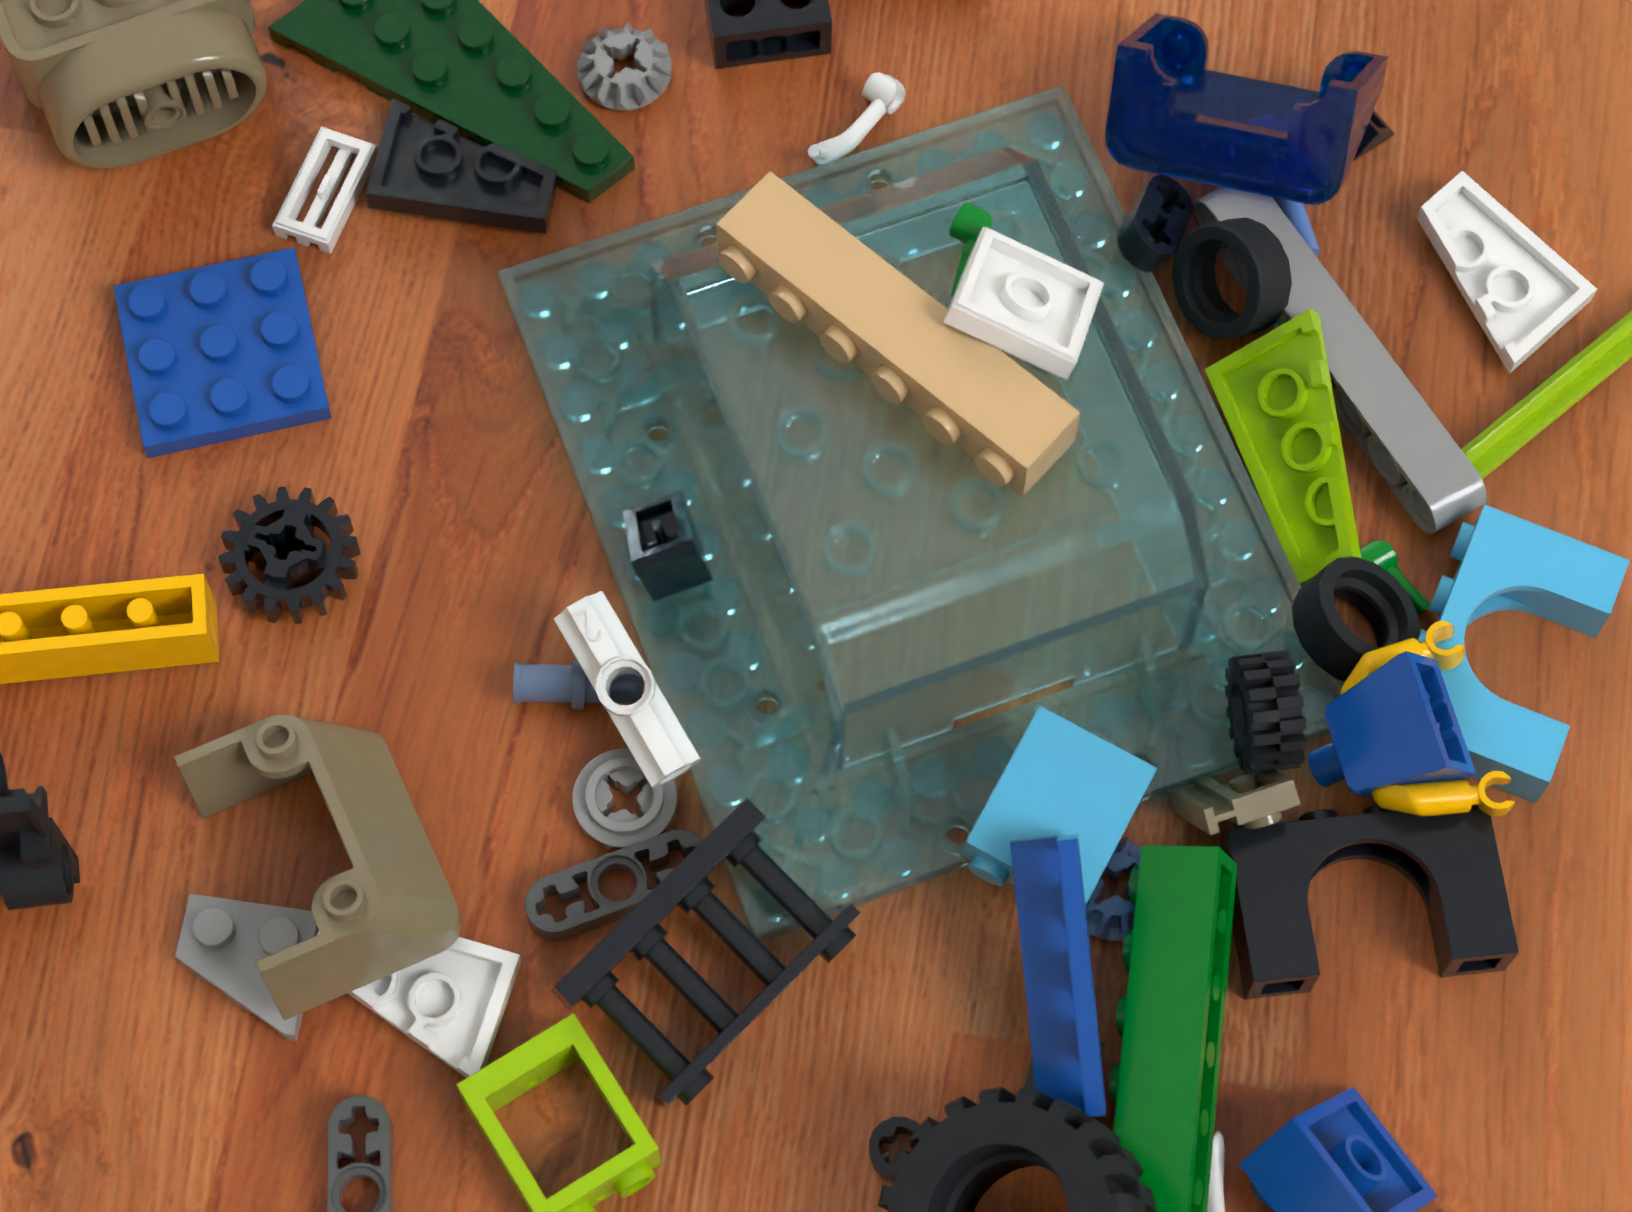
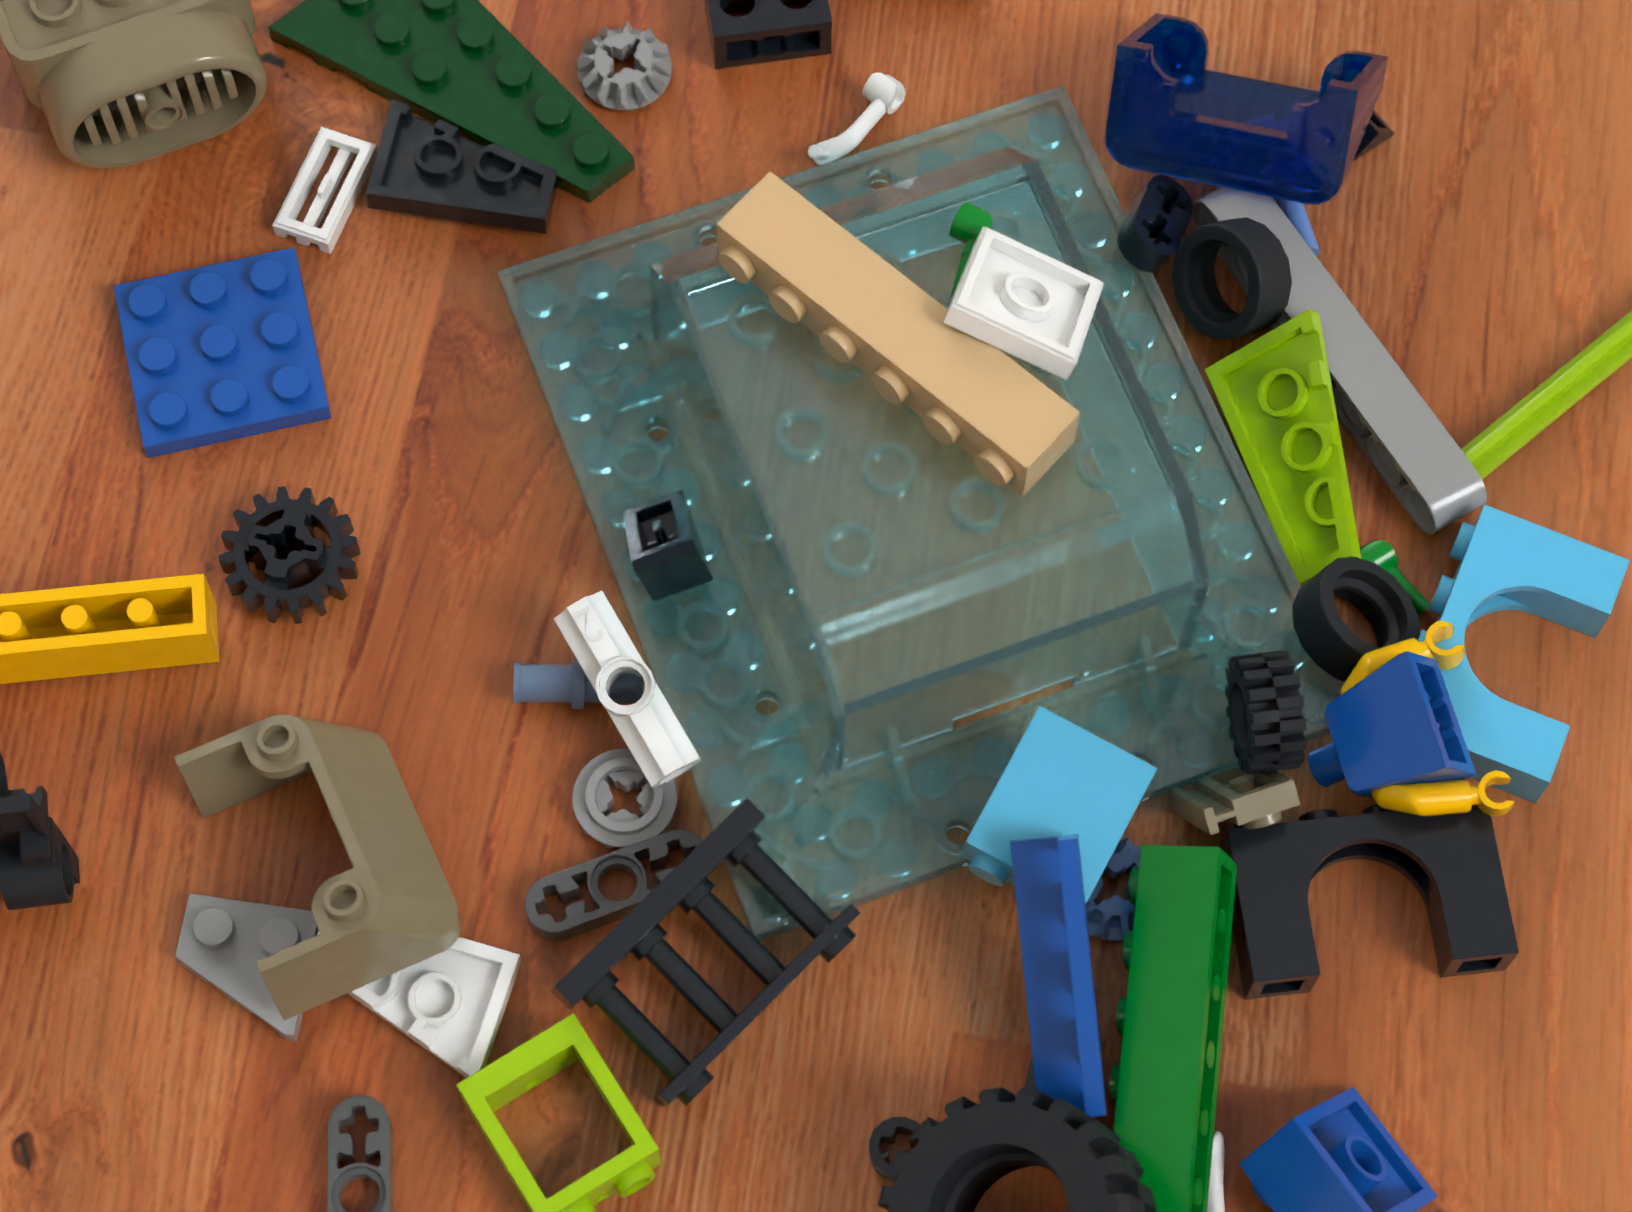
(1502, 269): white wing -> none

